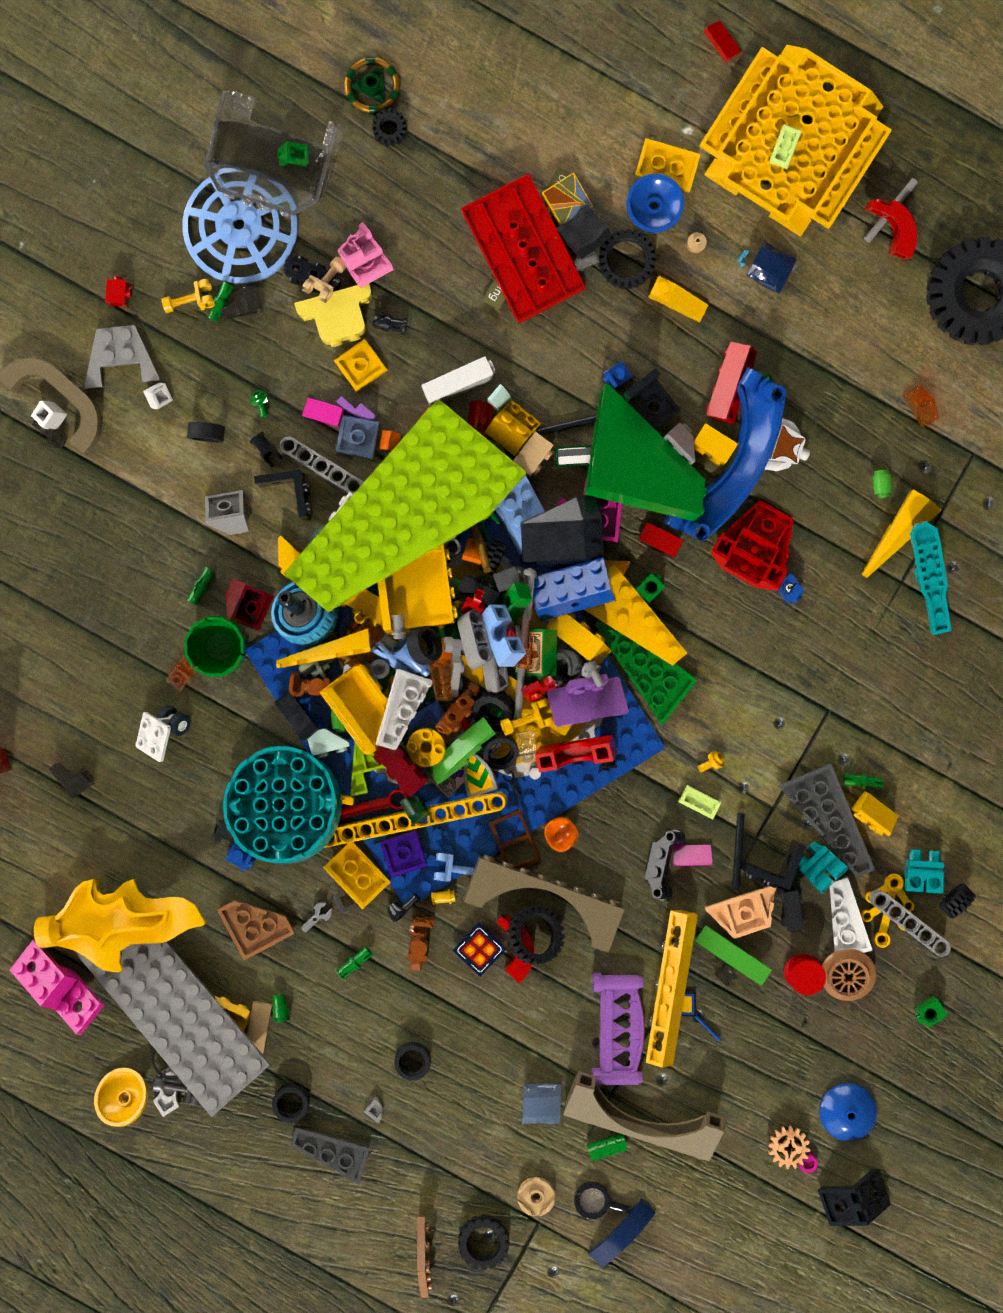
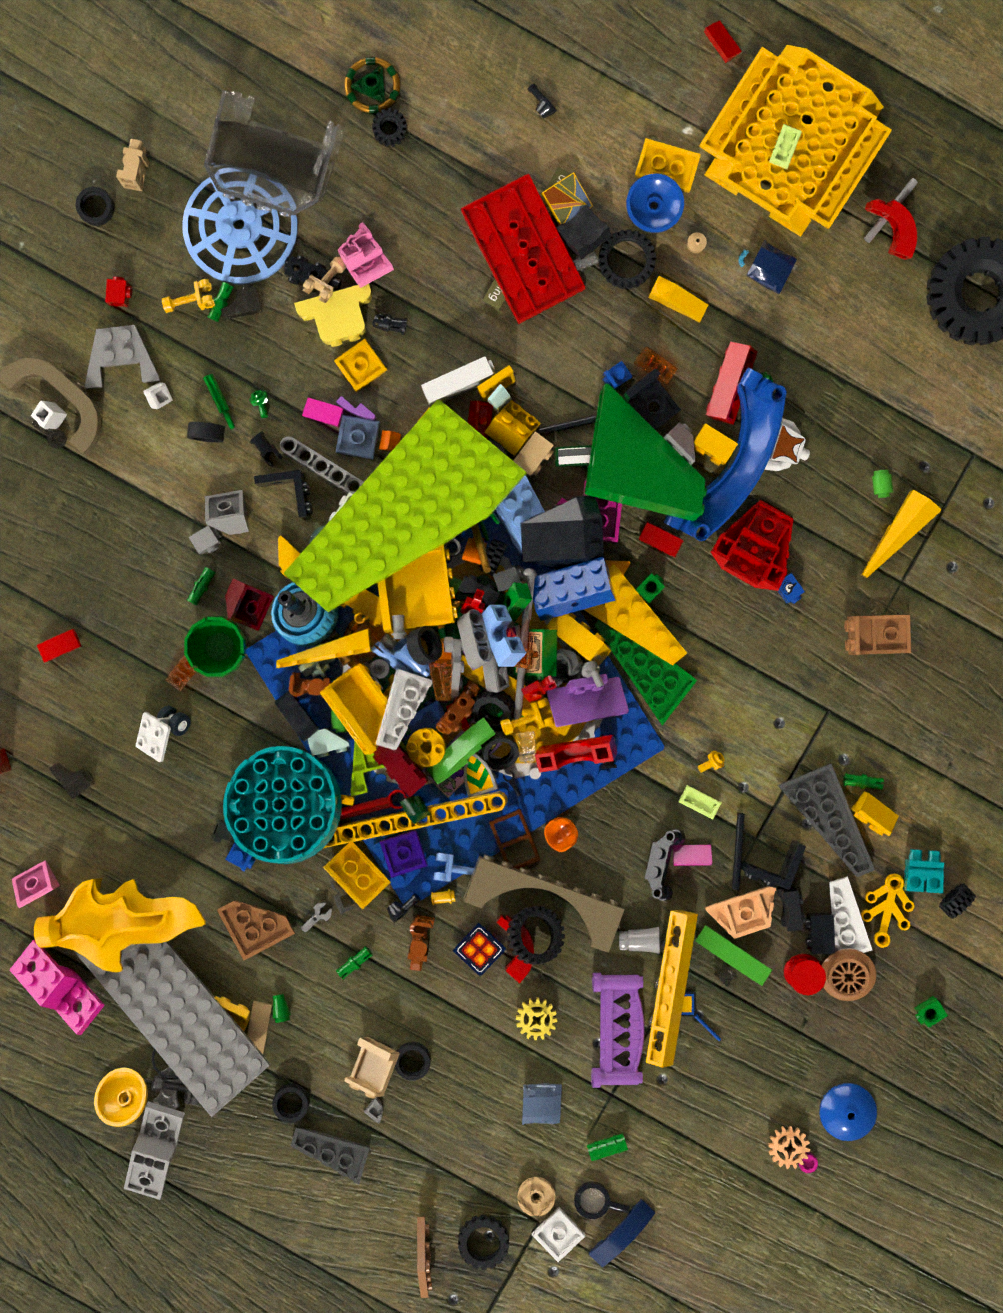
(34, 883): none -> bright pink slope
(59, 645): none -> red slope
(84, 195): none -> black tyre
(134, 166): none -> tan hips
(154, 1150): none -> light grey bracket
(206, 540): none -> light grey brick
(218, 398): none -> green axle
(293, 154): green bracket -> none
(372, 1068): none -> tan panel
(504, 377): none -> yellow tile
(543, 1012): none -> light yellow gear
(544, 107): none -> black bar
(558, 1234): none -> white tile
(640, 940): none -> light grey plant
(653, 355): none -> clear orange slope
(692, 1137): dark tan arch -> none
(819, 865): teal hips -> none
(820, 933): none -> black brick
(861, 1201): black bracket -> none
(878, 634): none -> medium nougat bracket
(916, 929): light grey beam -> none
(922, 405): clear orange slope -> none
(931, 575): teal piece -> none

